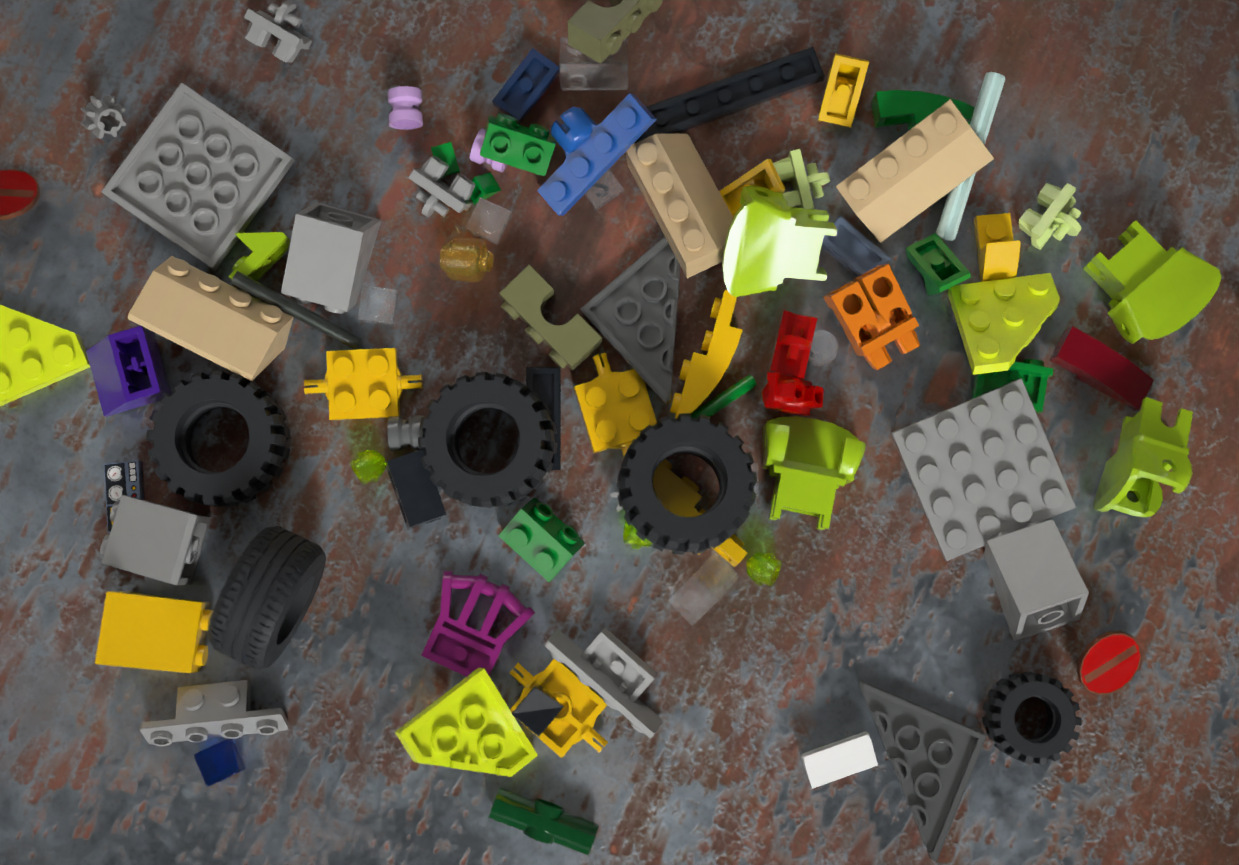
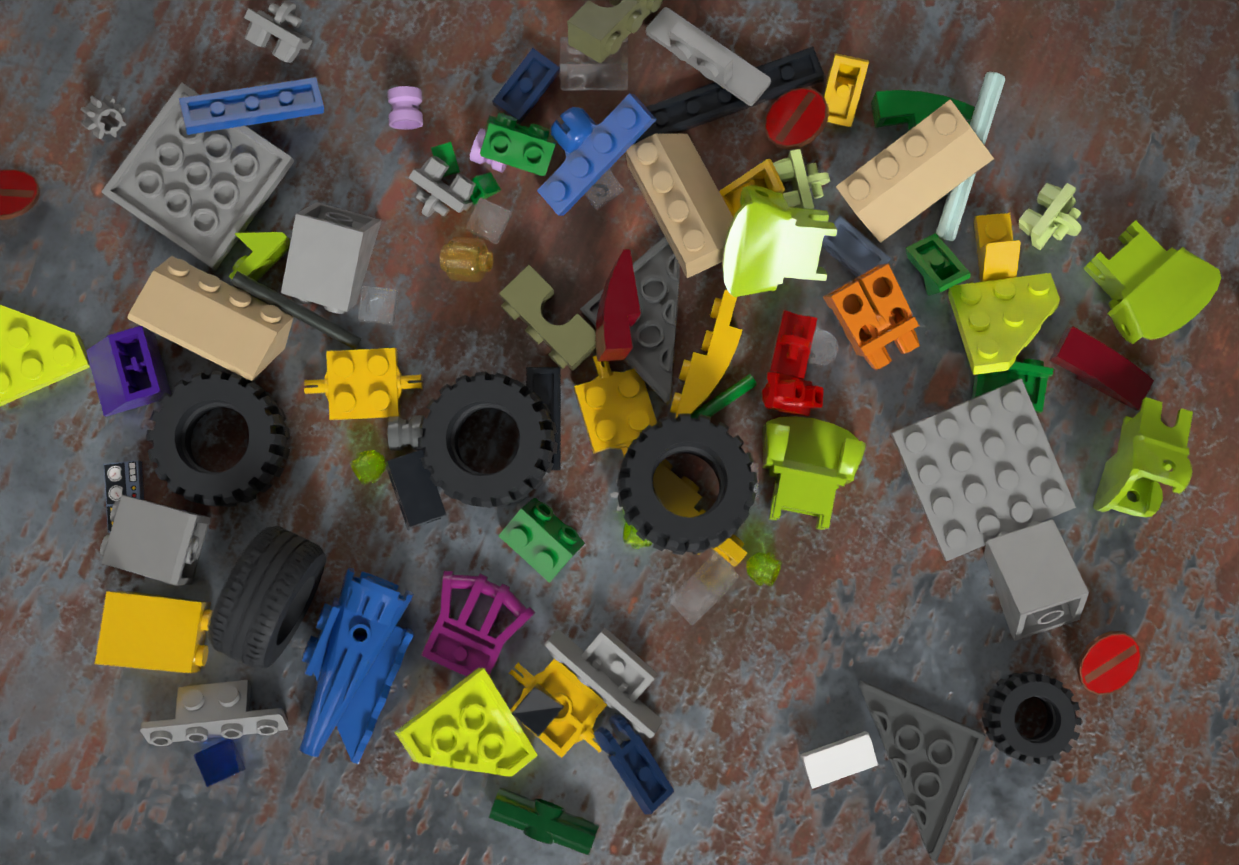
(251, 105): none -> blue plate
(354, 668): none -> blue piece
(617, 311): none -> dark red slope
(634, 764): none -> dark blue hinge
(708, 56): none -> light grey bracket
(796, 118): none -> red piece

